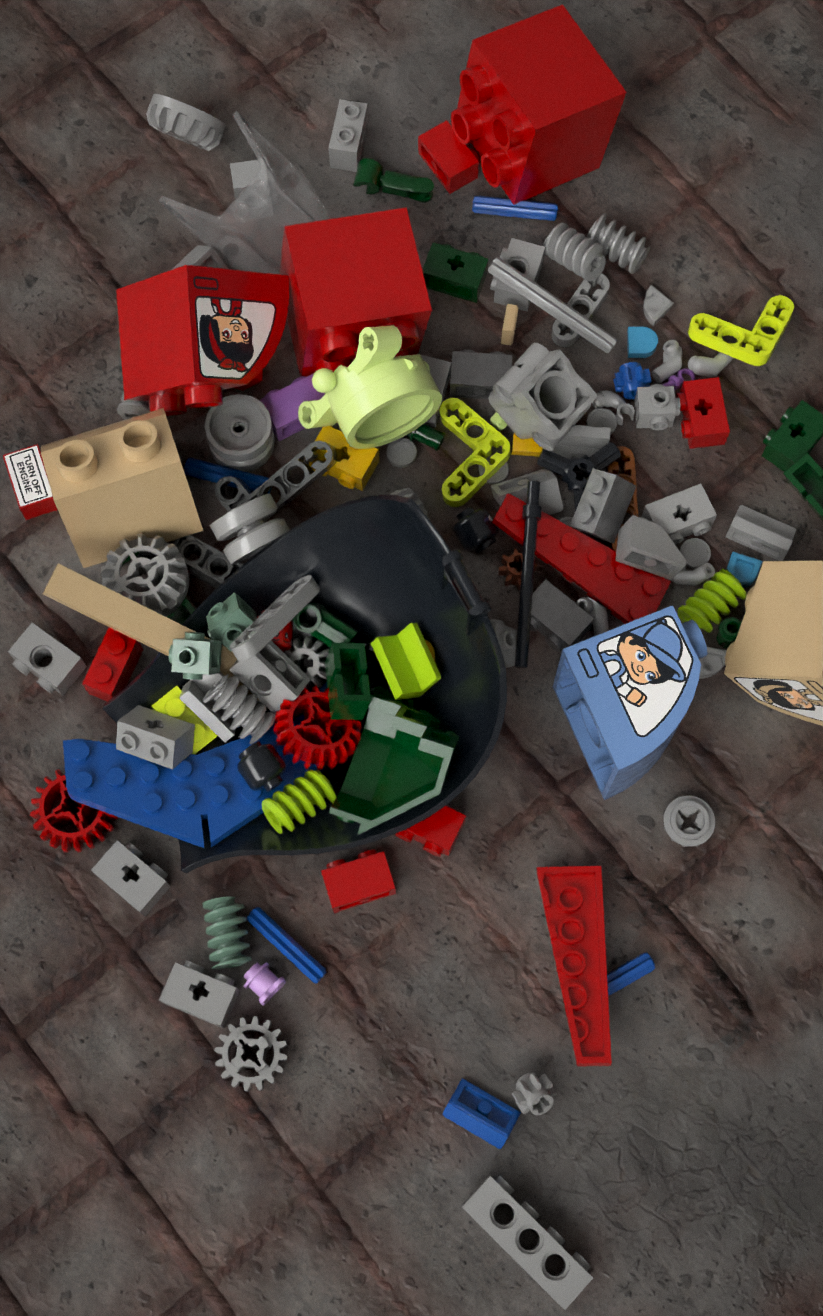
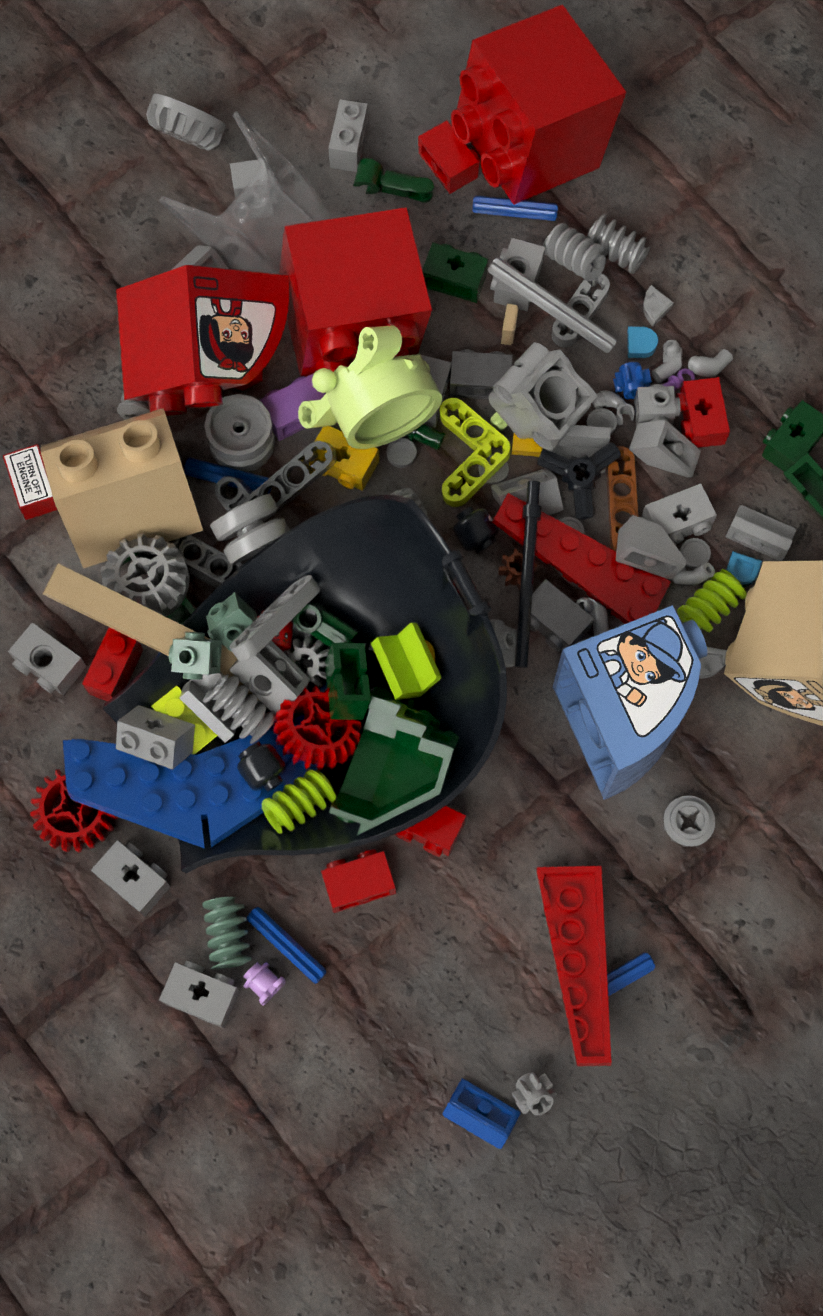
(238, 1063): light grey gear -> none
(561, 1287): light grey brick -> none
(603, 505): flat silver brick -> none
(664, 448): none -> light grey slope
(725, 626): dark green pin -> none
(754, 340): neon yellow beam -> none

